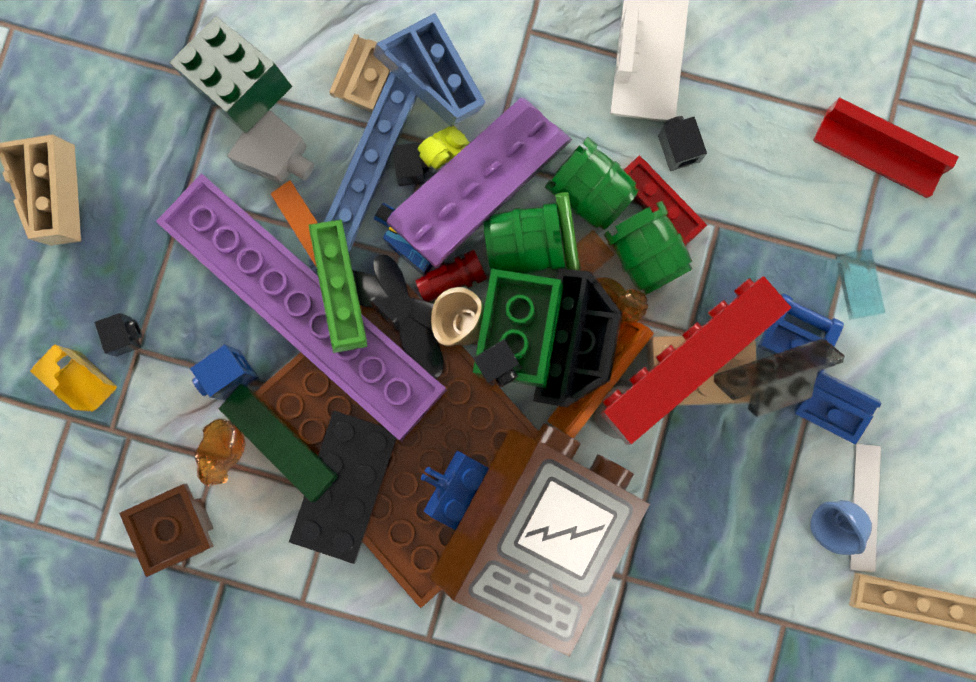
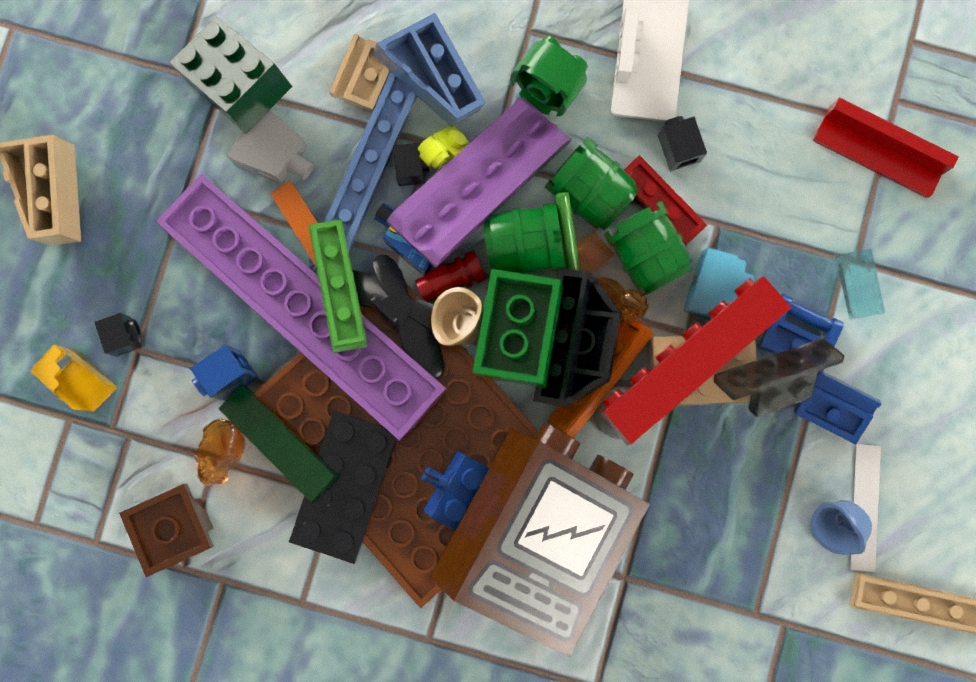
(498, 364): black plate -> none
(550, 76): none -> green brick
(714, 281): none -> medium azure piece

